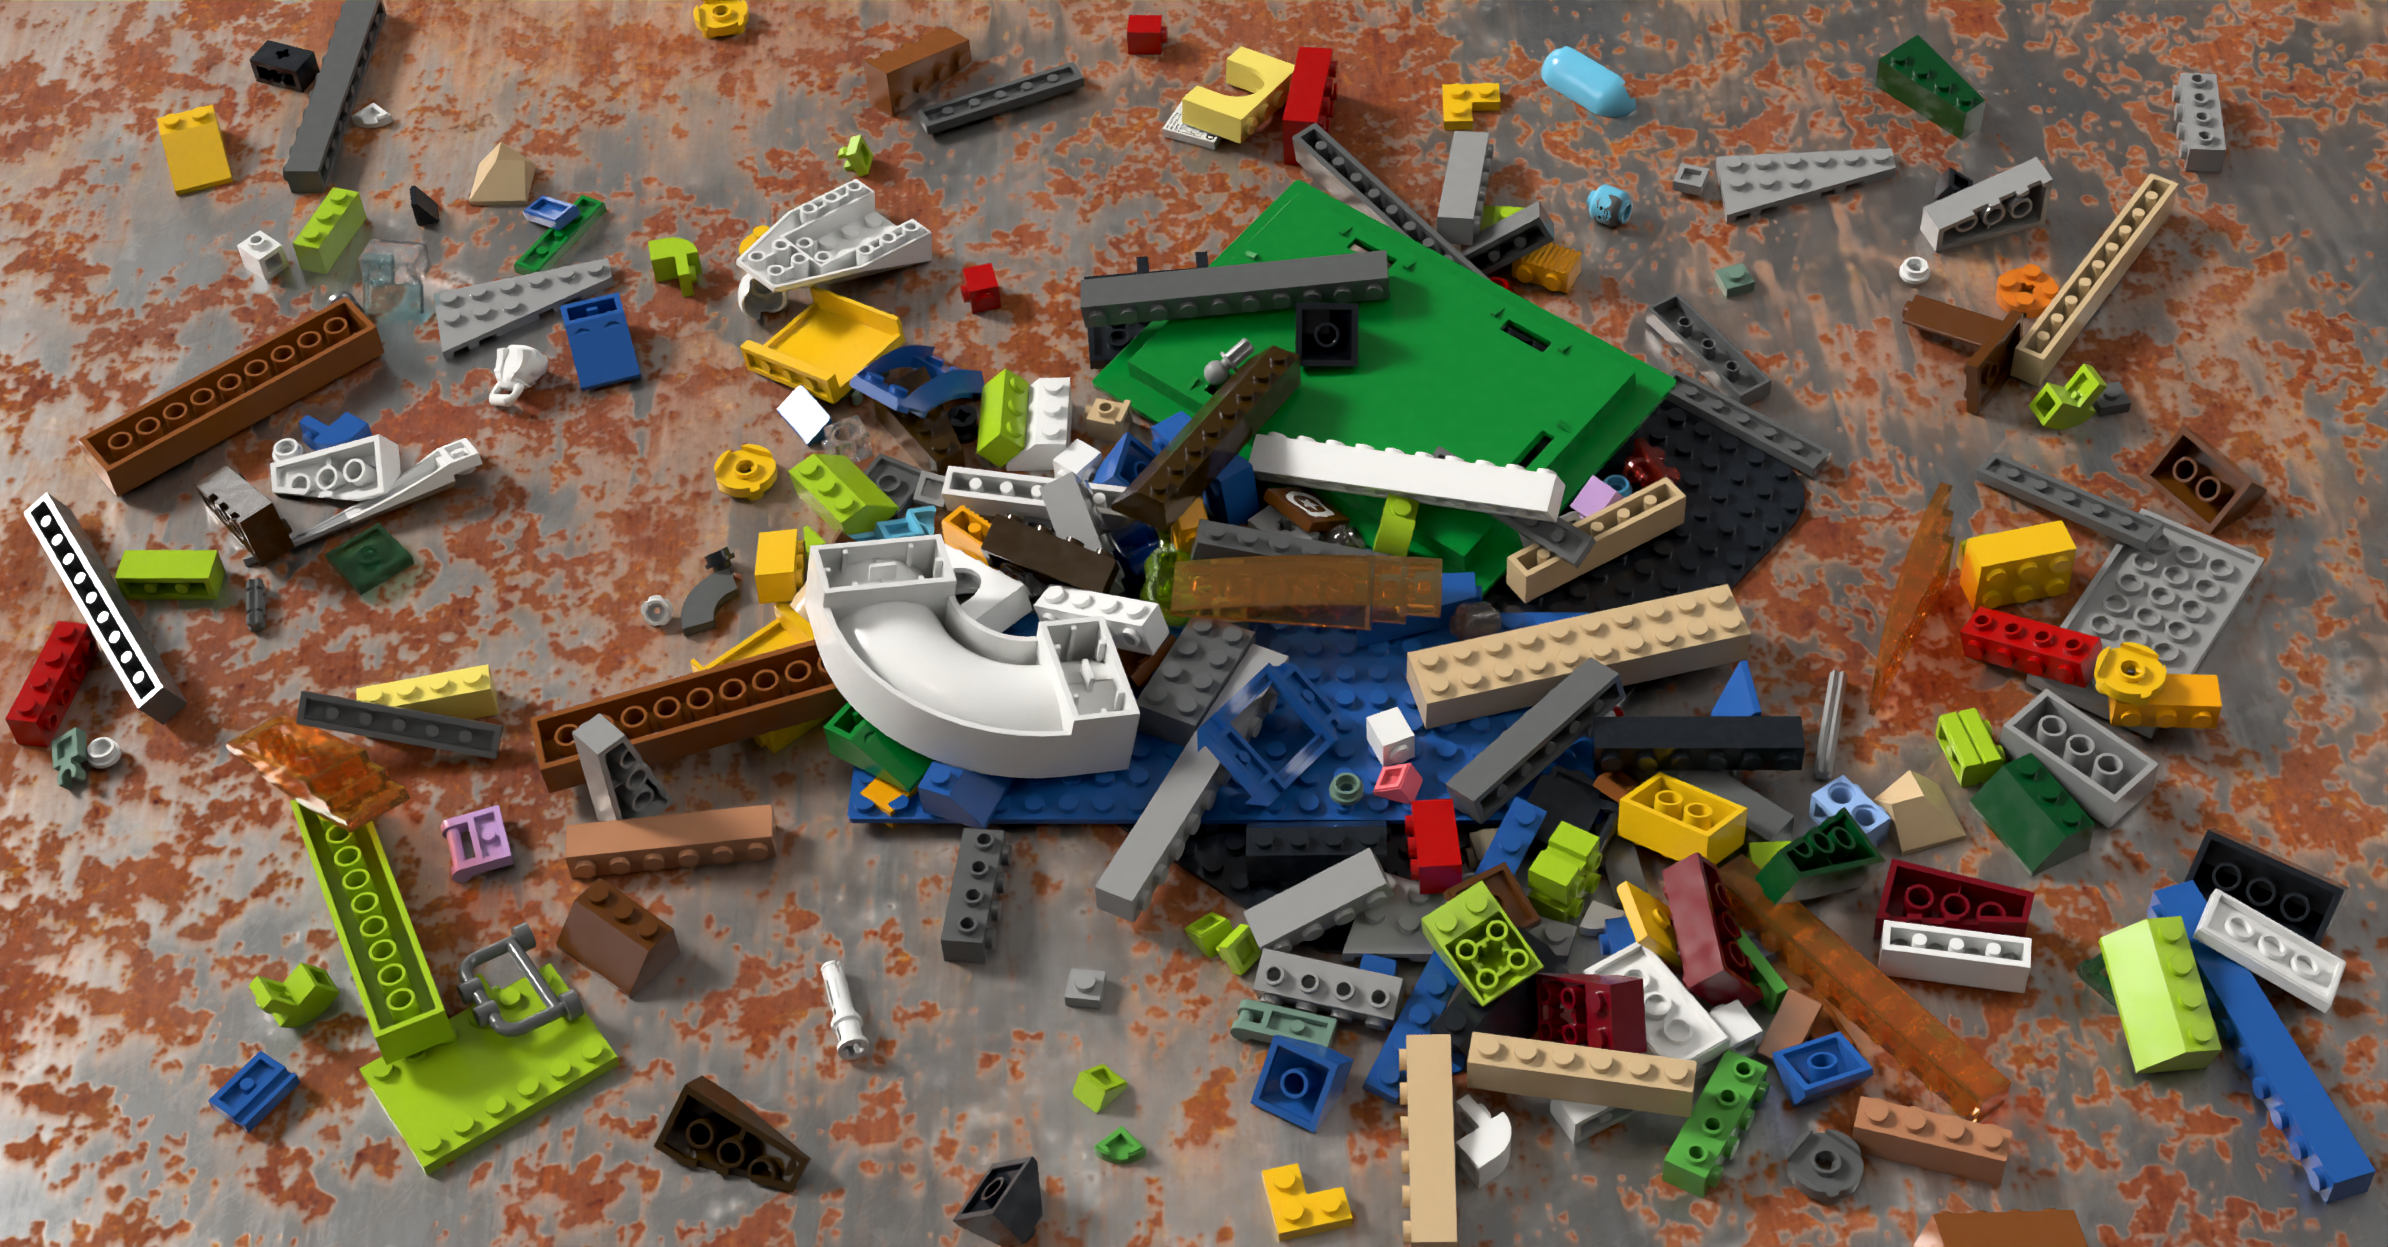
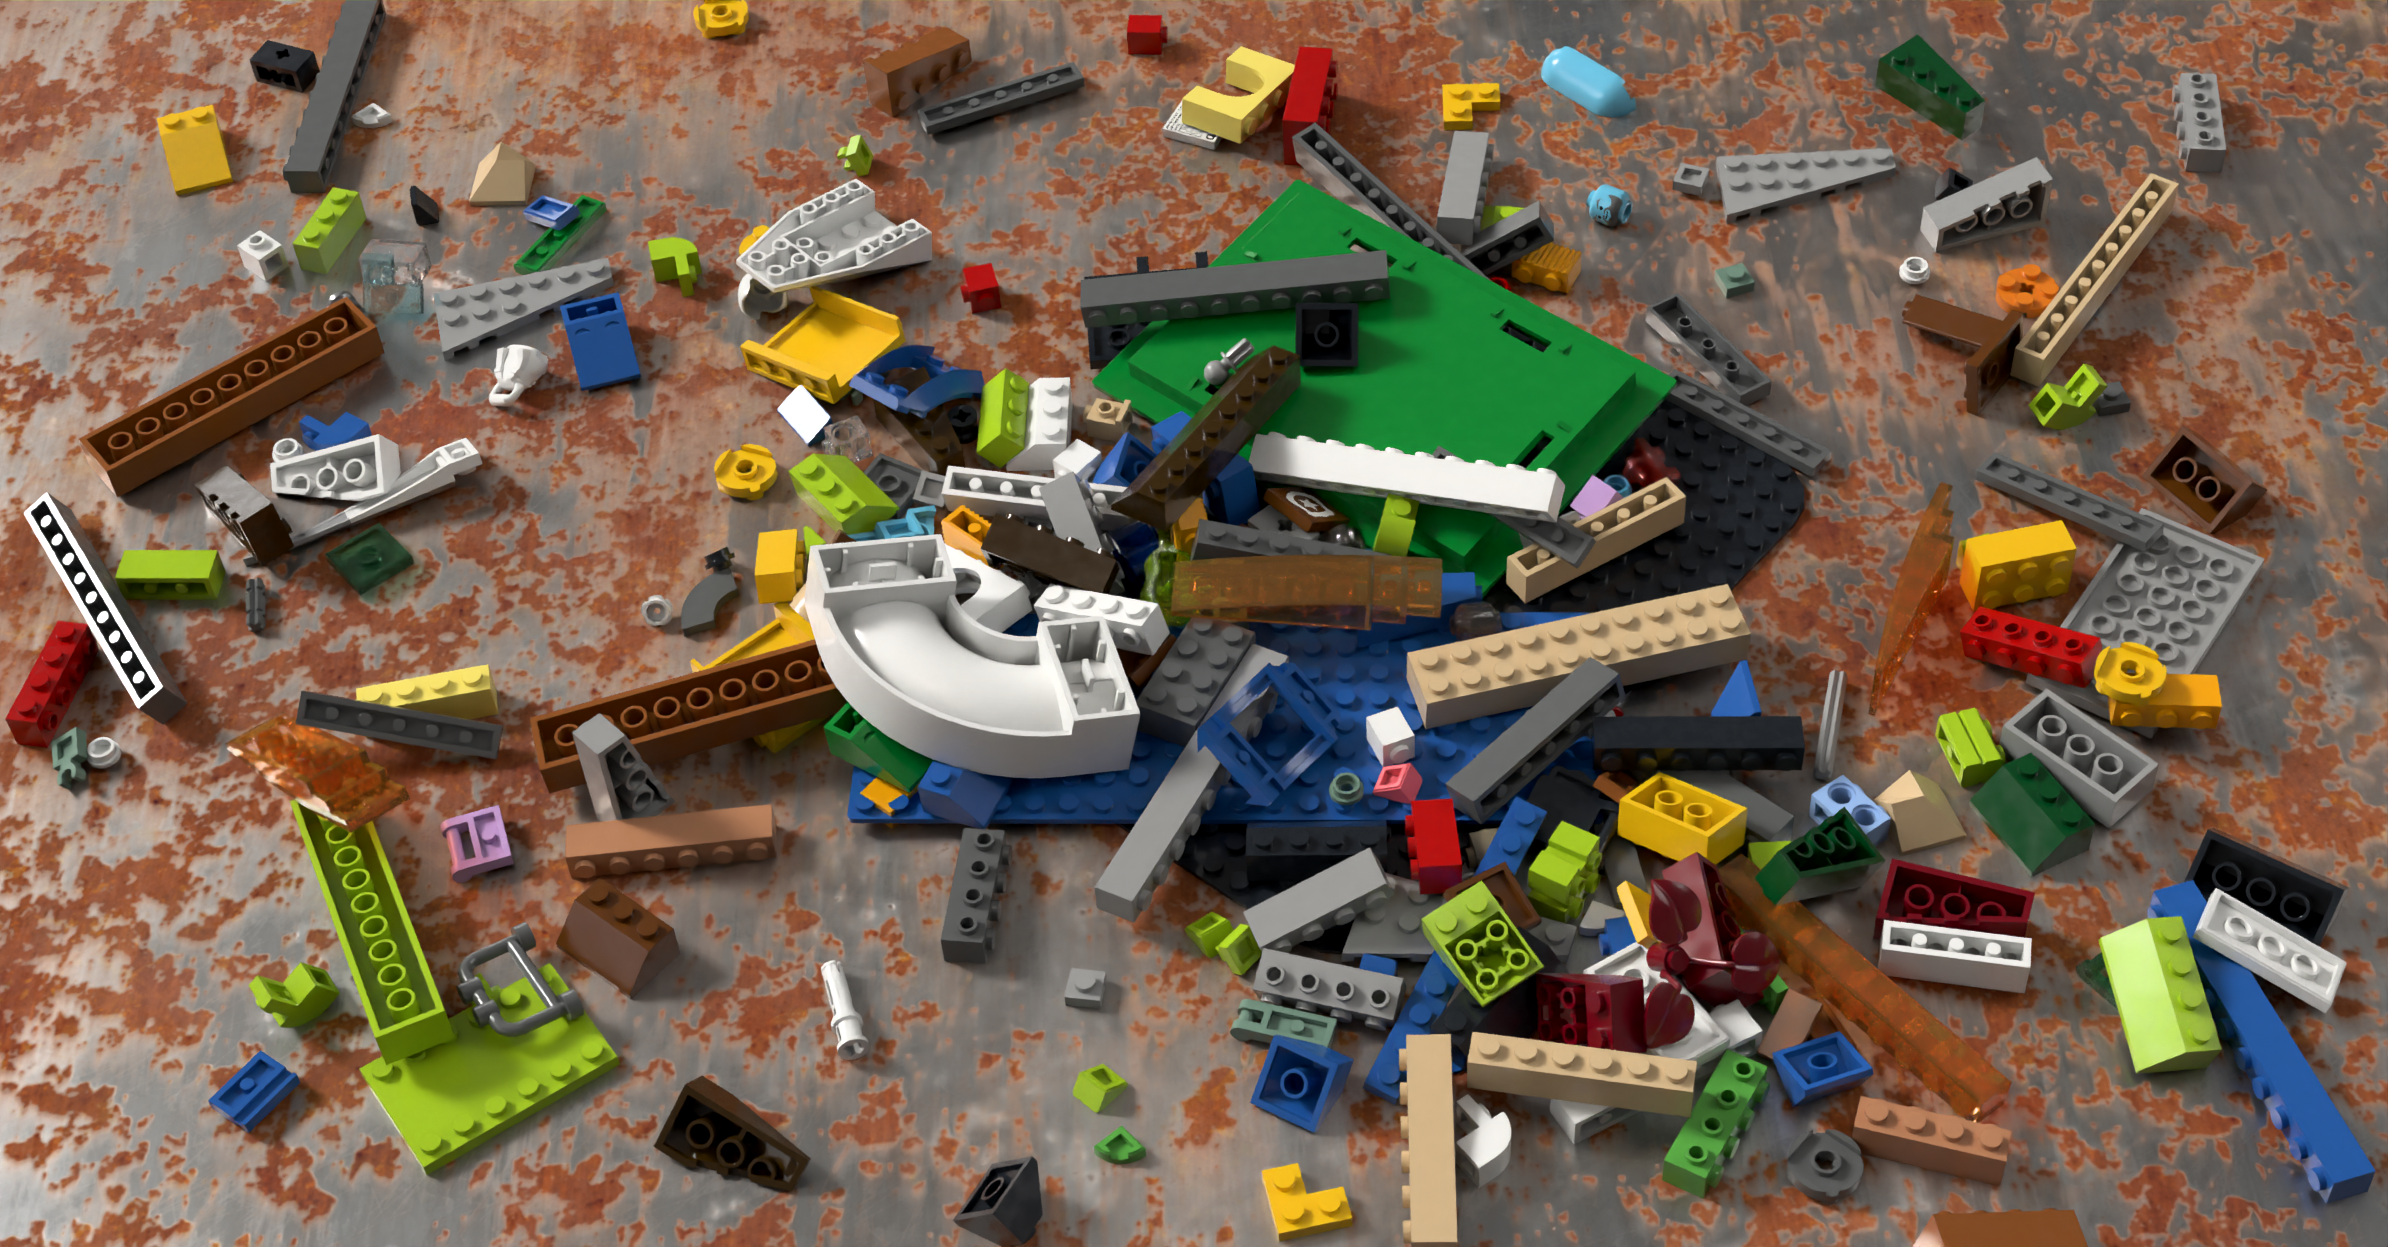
(1672, 914): none -> dark red plant

